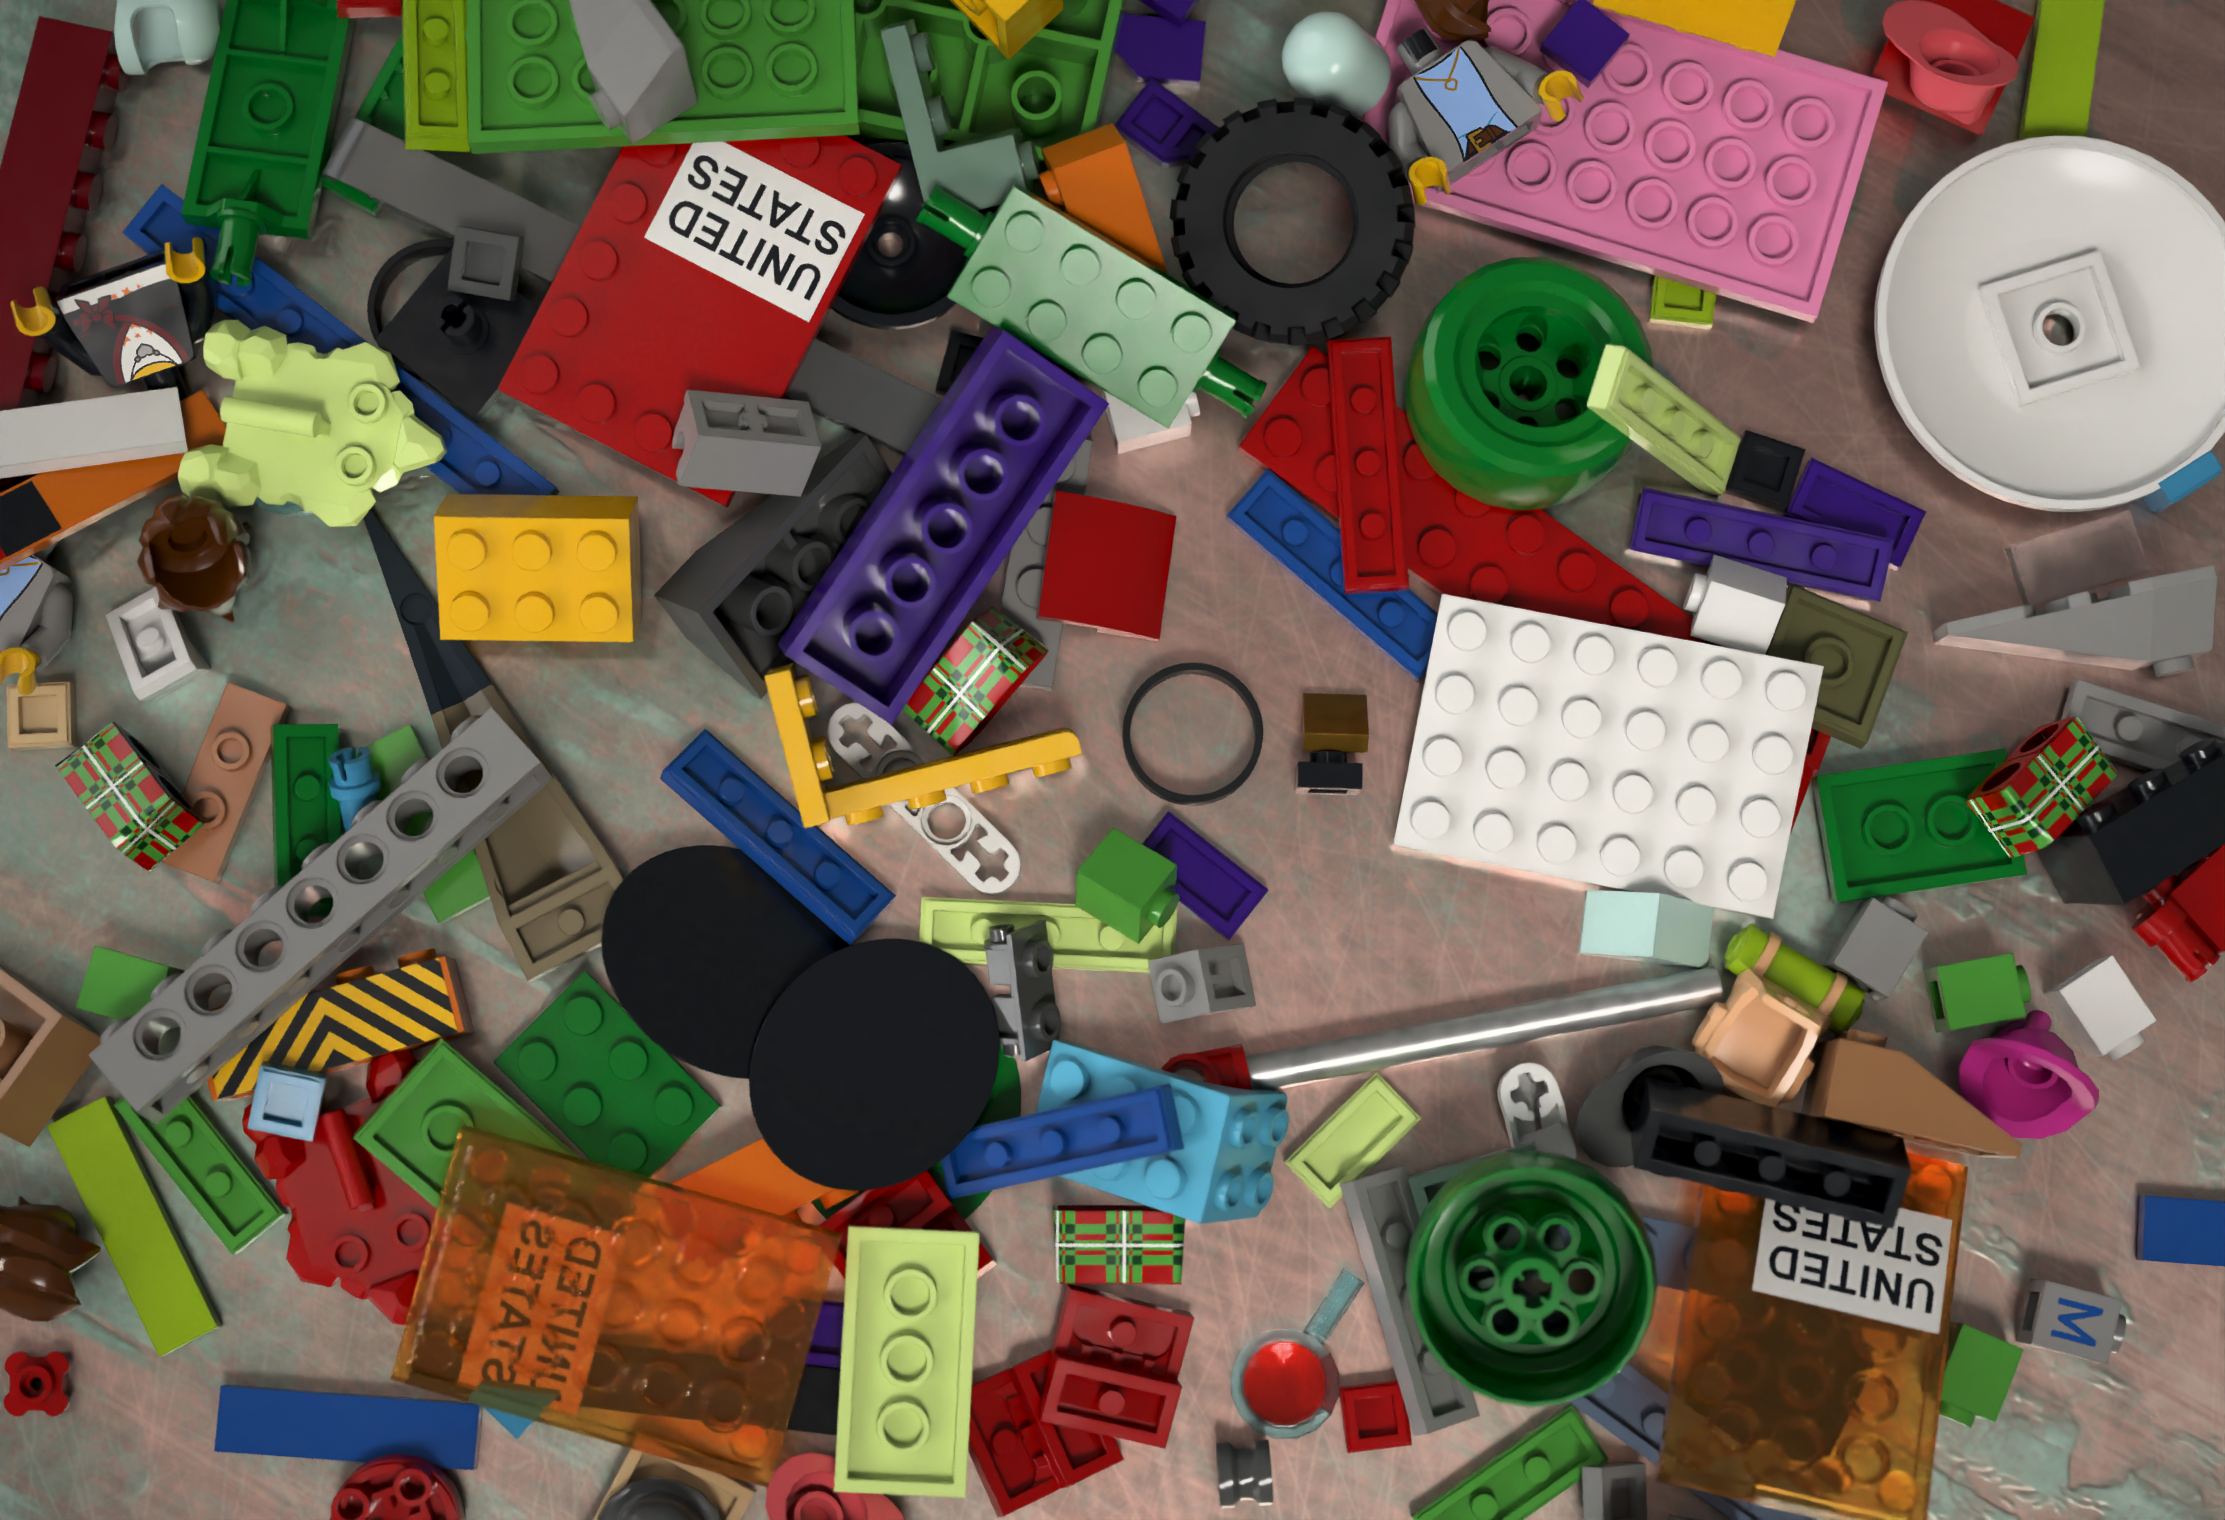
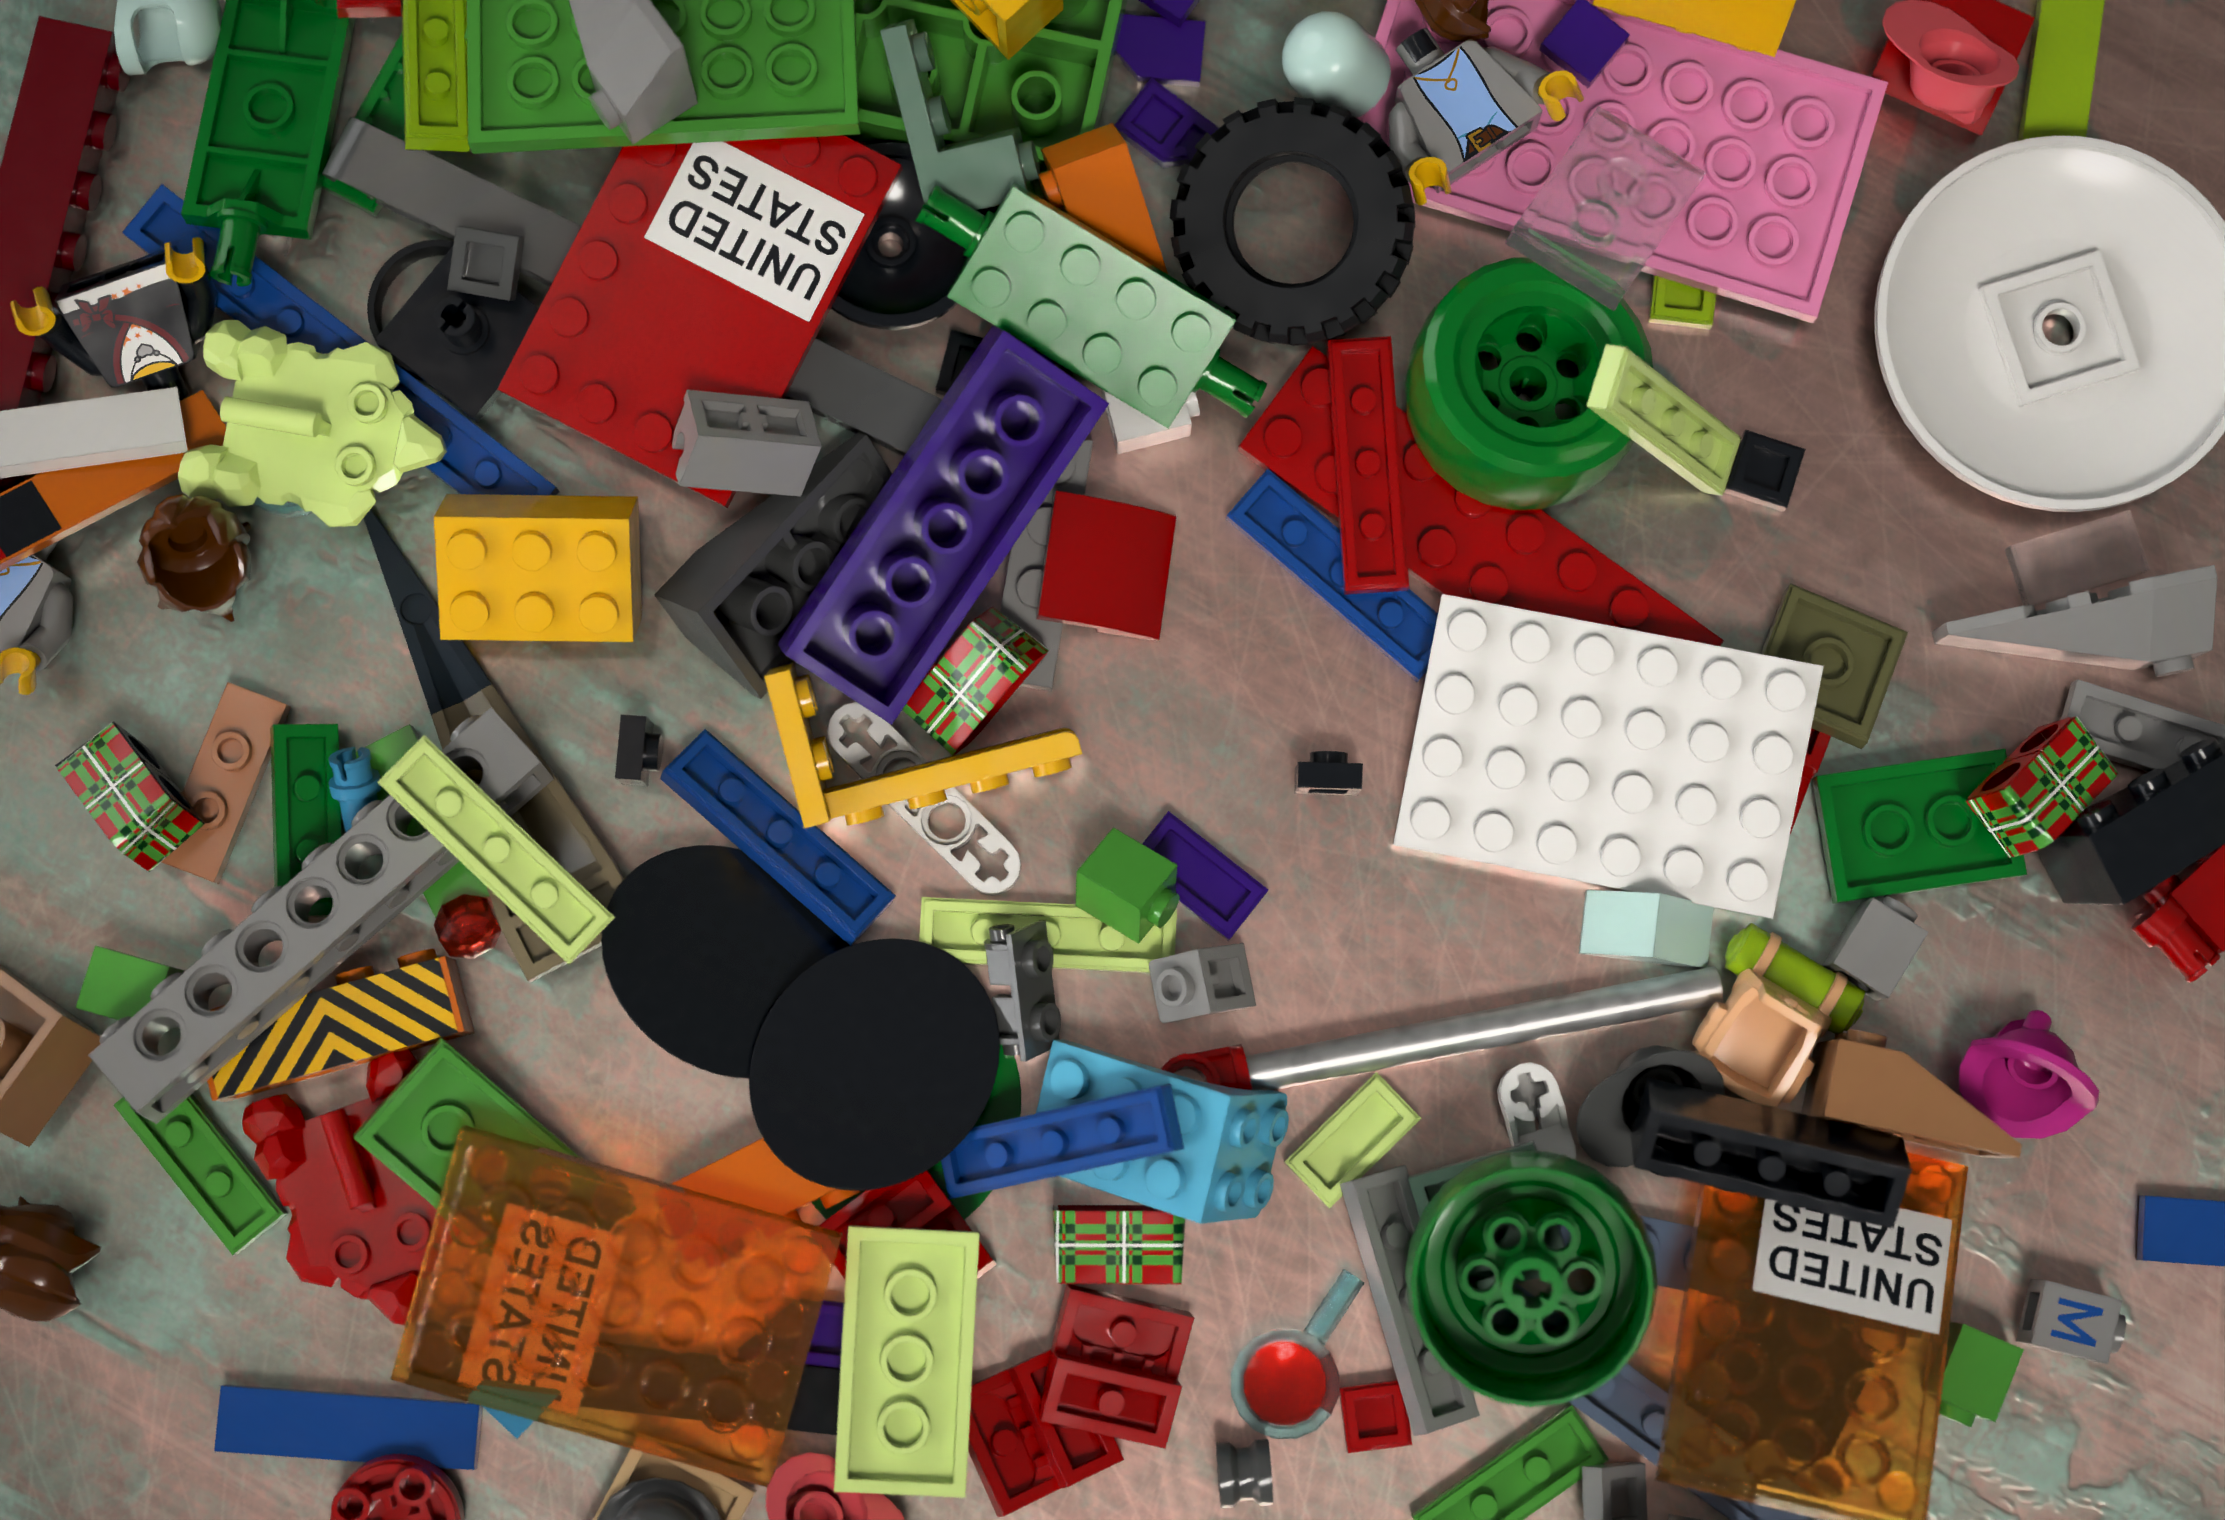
(43, 718): tan tile -> none
(51, 1370): red plate -> none
(134, 1226): lime tile -> none
(154, 647): white slope -> none
(287, 1101): dark azure tile -> none
(467, 926): none -> clear red tile
(496, 849): none -> yellowish green tile
(606, 1081): green plate -> none
(637, 750): none -> black plate
(1193, 669): black tyre -> none
(1335, 722): pearl gold tile -> none
(1605, 208): none -> clear tile
(1736, 605): white brick -> none
(1786, 546): dark purple tile -> none
(1847, 503): dark purple tile -> none
(1977, 992): bright green brick -> none
(2101, 1009): white brick -> none
(2184, 482): dark azure tile -> none

